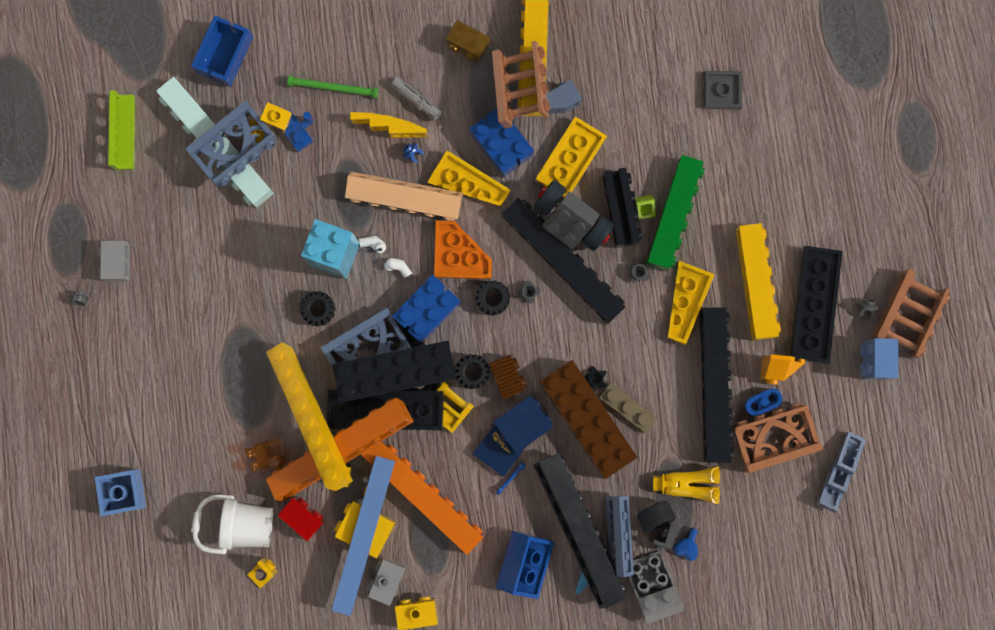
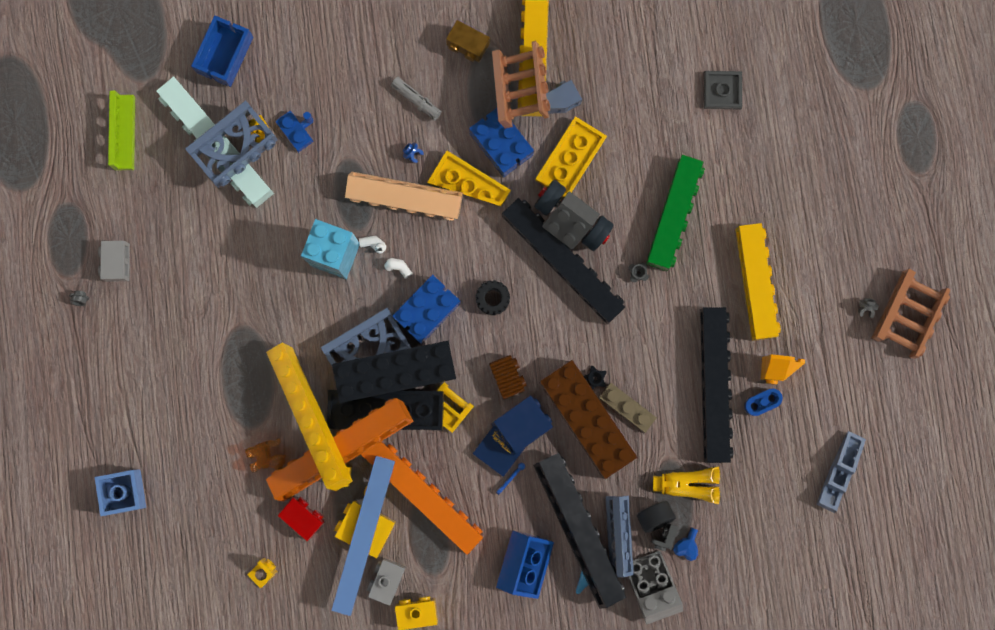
(239, 525): white piece -> none
(276, 116): yellow bracket -> none
(309, 300): black tyre -> none
(332, 86): bright green bar -> none
(397, 127): yellow slope -> none
(459, 254): orange plate -> none
(472, 383): black tyre -> none
(529, 297): dark grey plate -> none
(621, 207): black brick -> none
(645, 206): lime slope -> none
(689, 294): yellow wing -> none
(801, 447): nougat fence -> none
(816, 304): black plate -> none
(879, 359): medium blue brick -> none

